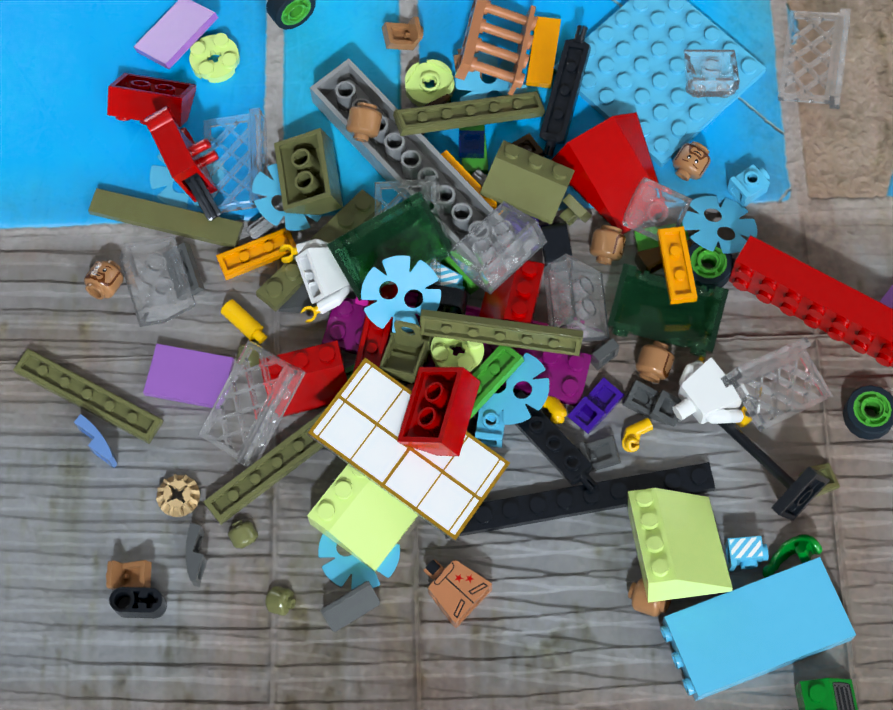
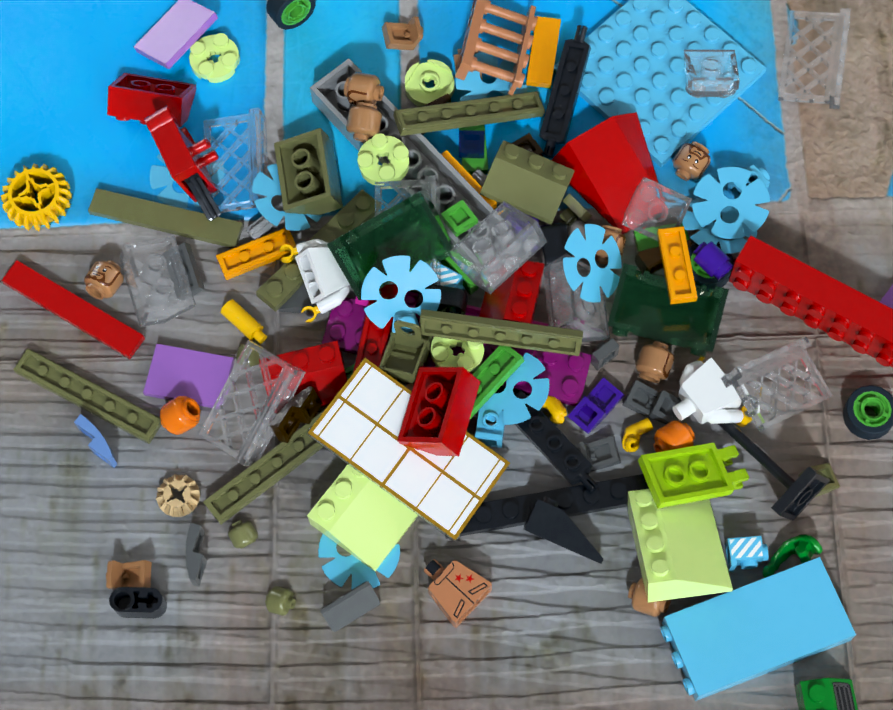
(21, 196): none -> yellow gear
(73, 309): none -> red tile
(180, 415): none -> orange head
(299, 409): none -> dark brown slope
(363, 88): none -> medium nougat head
(378, 147): none -> yellowish green plate
(459, 218): none -> bright green plate
(556, 526): none -> black slope
(587, 249): none -> medium azure piece
(673, 436): none -> orange head
(691, 474): none -> lime tile
(712, 260): none -> dark purple brick
(749, 214): none -> medium azure piece

